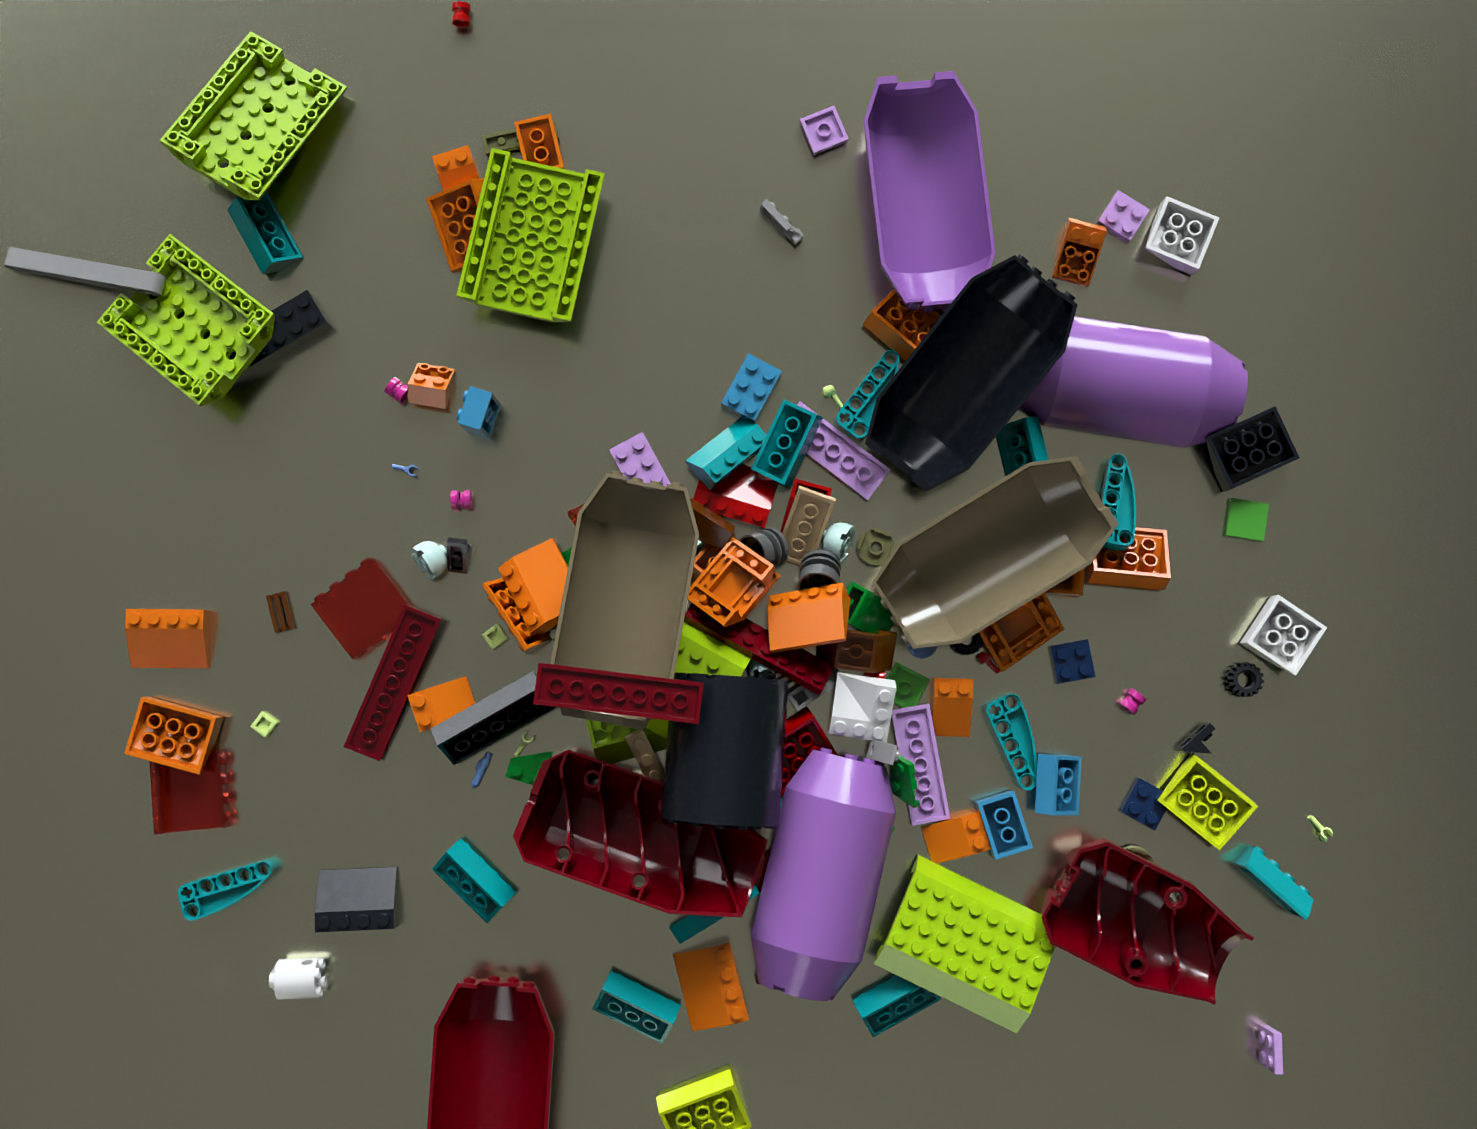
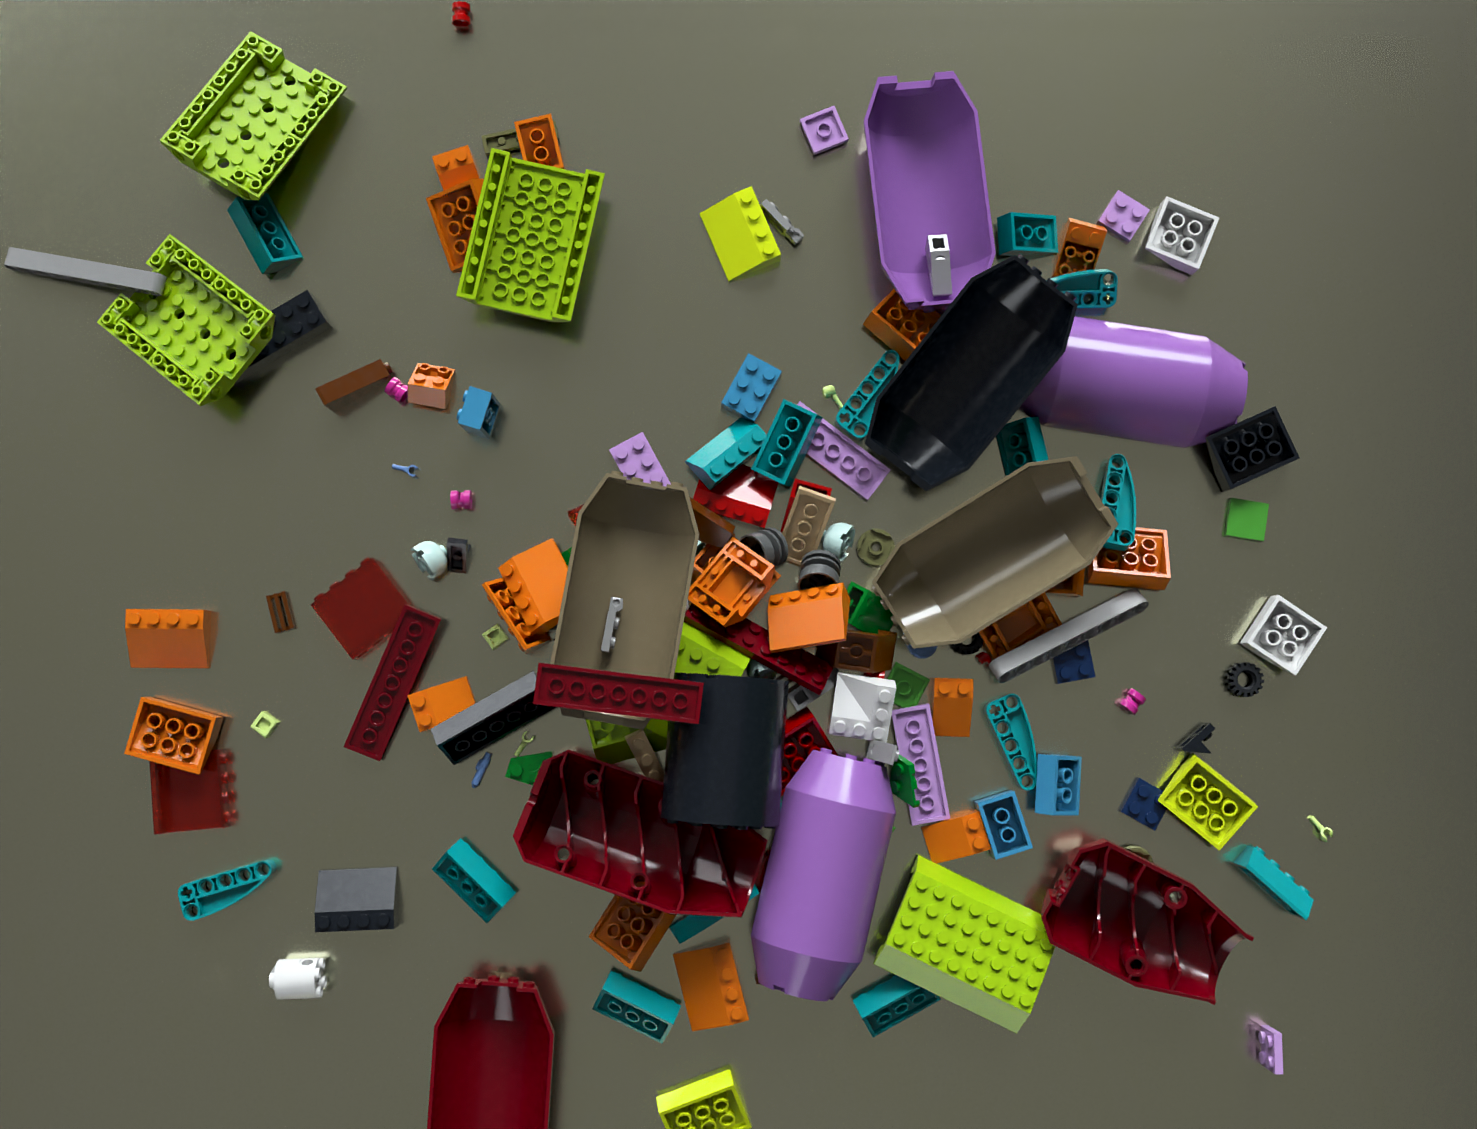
(354, 385): none -> reddish brown slope
(612, 623): none -> light grey hinge
(631, 931): none -> orange slope
(740, 234): none -> neon yellow slope
(939, 264): none -> light grey slope
(1027, 234): none -> teal slope
(1068, 635): none -> light grey beam
(1091, 283): none -> teal beam

